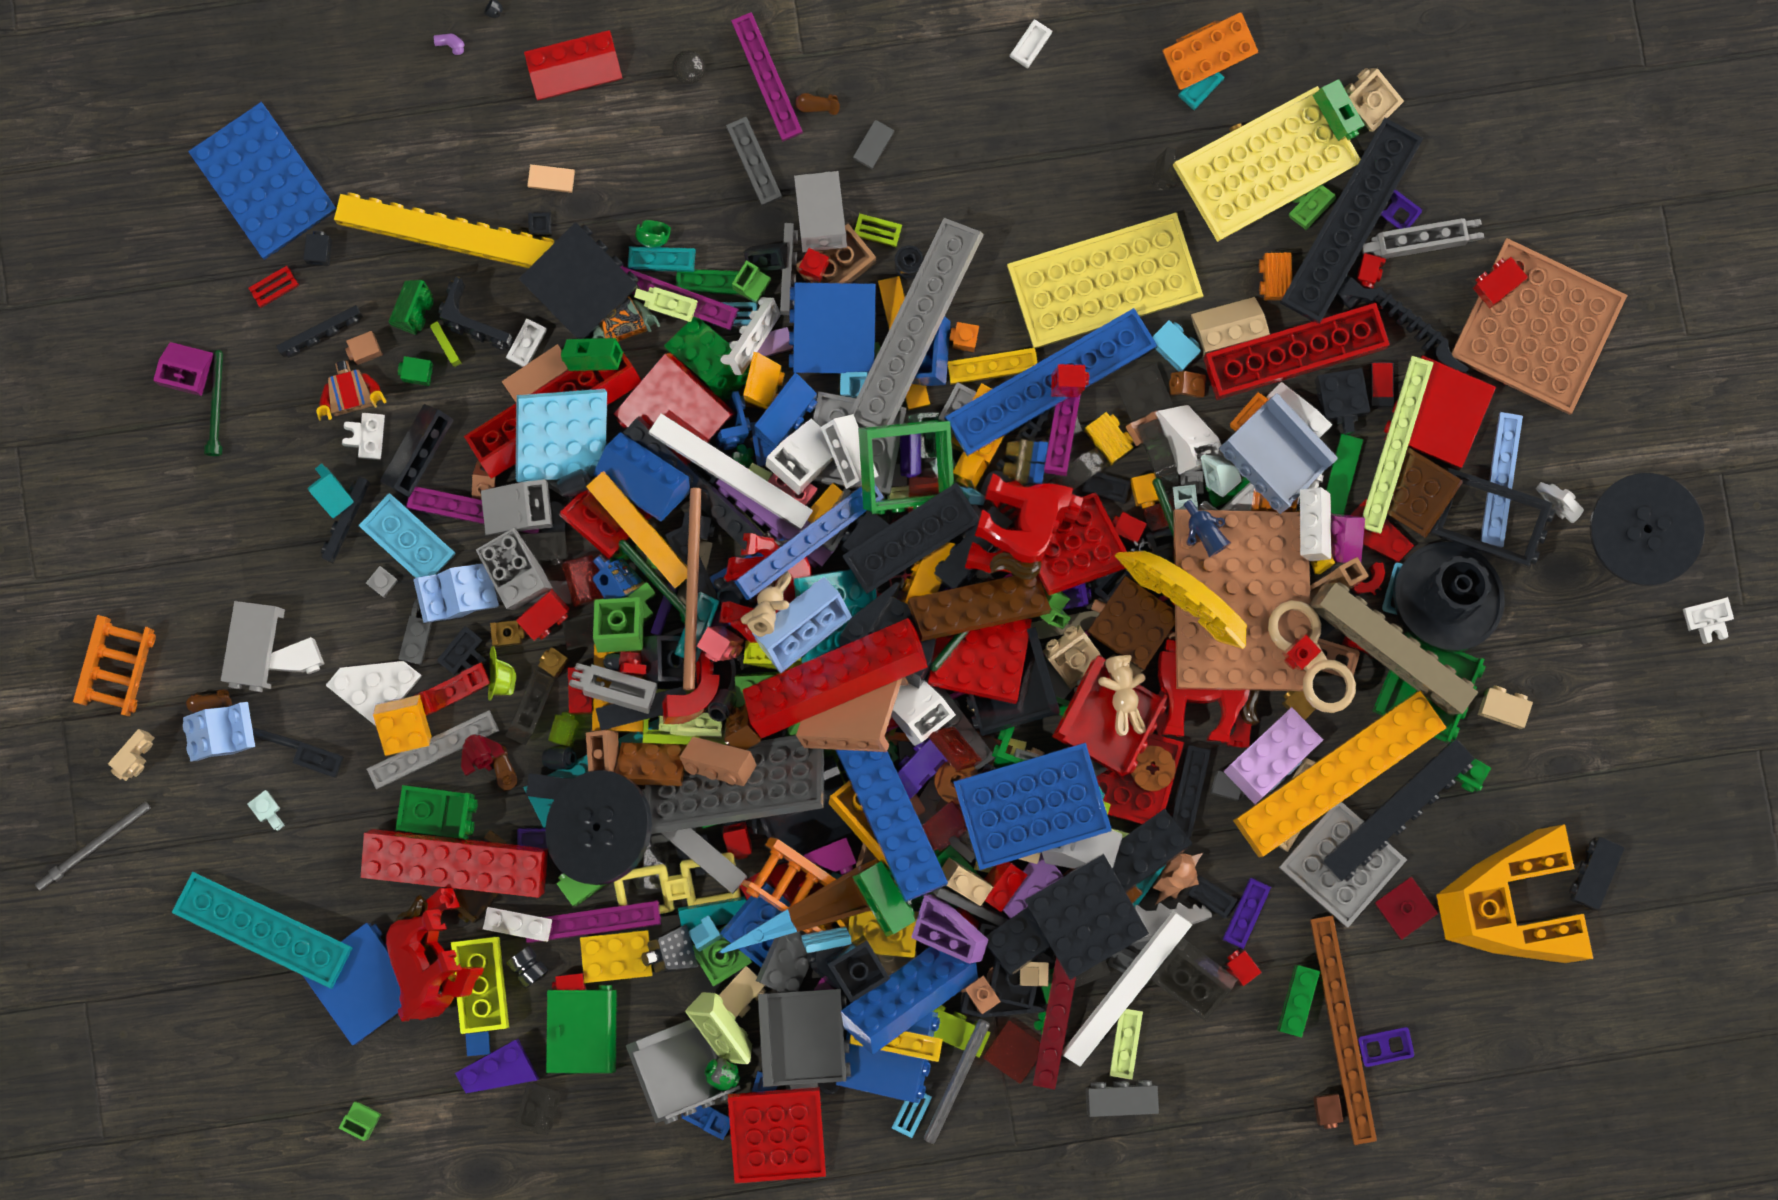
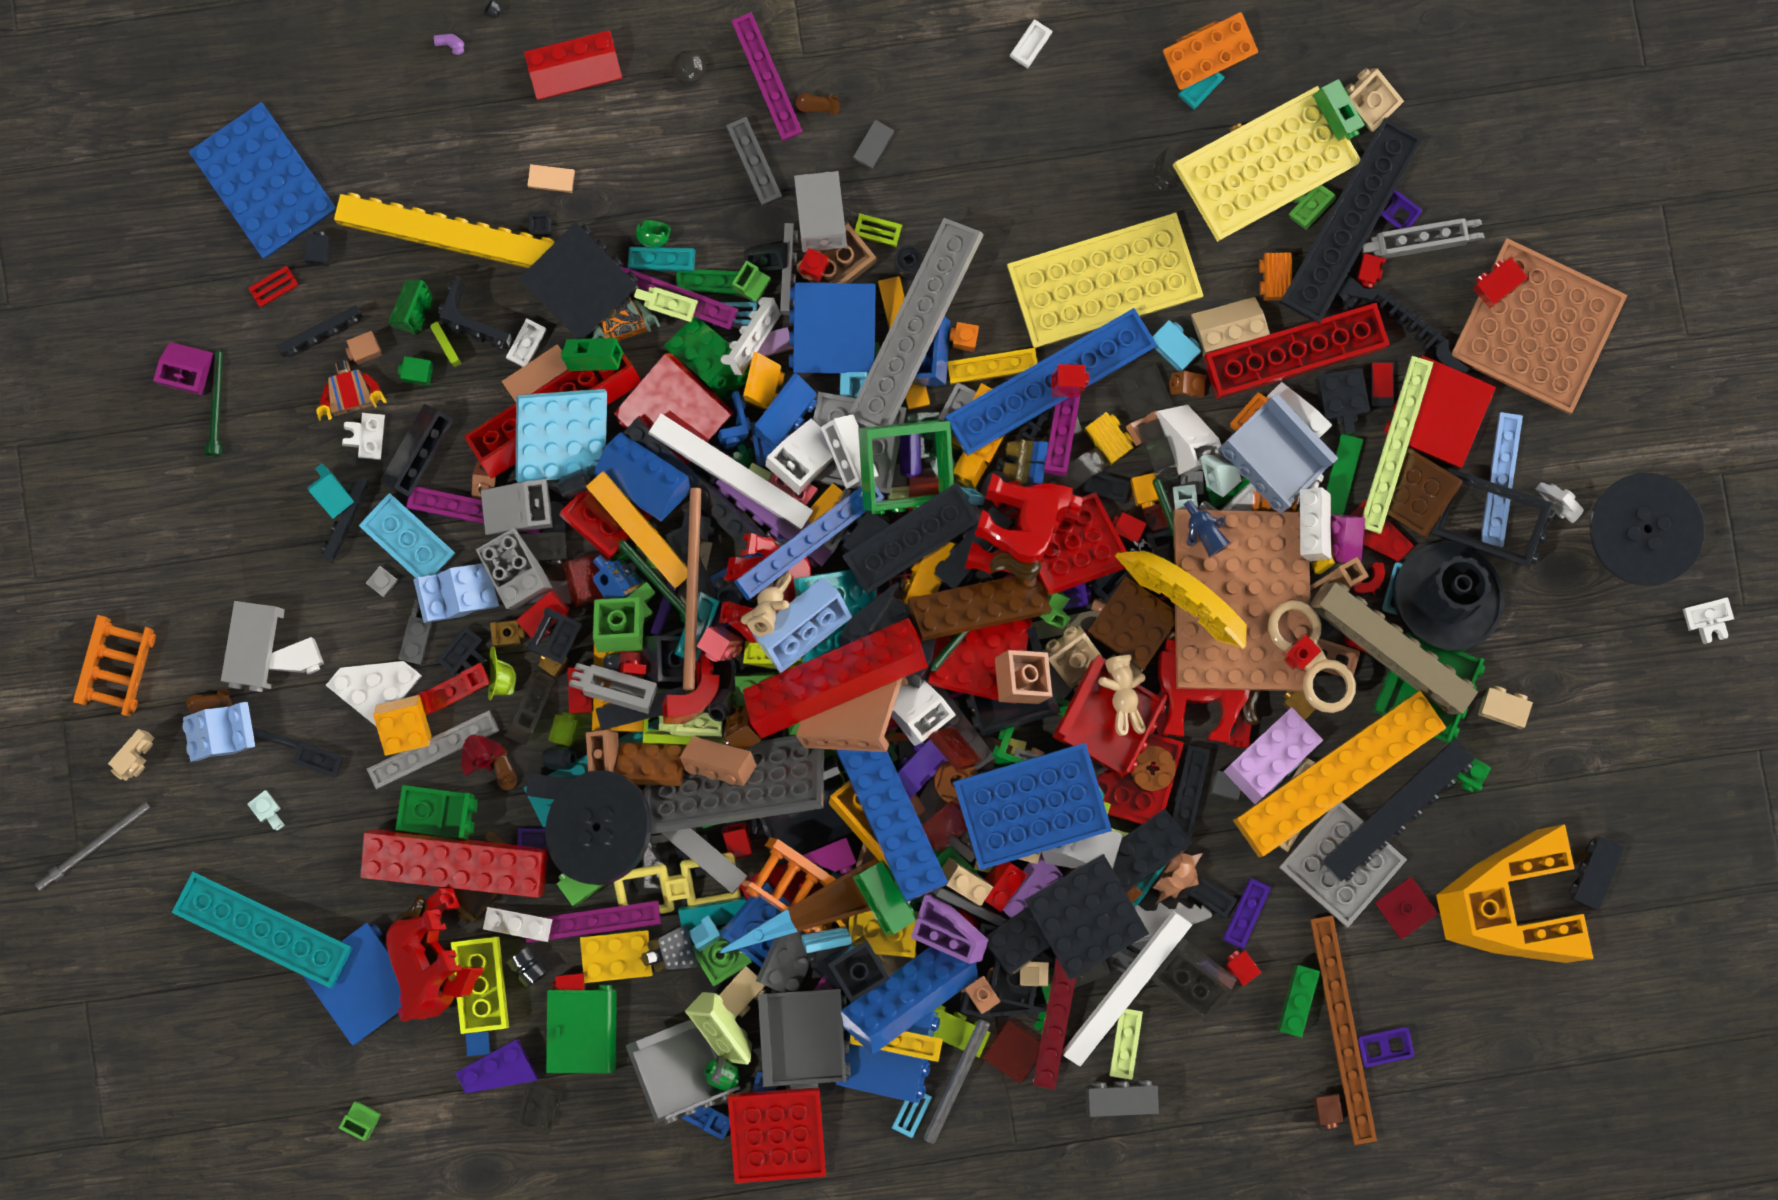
(559, 641): none -> black plate
(1023, 677): none -> nougat brick

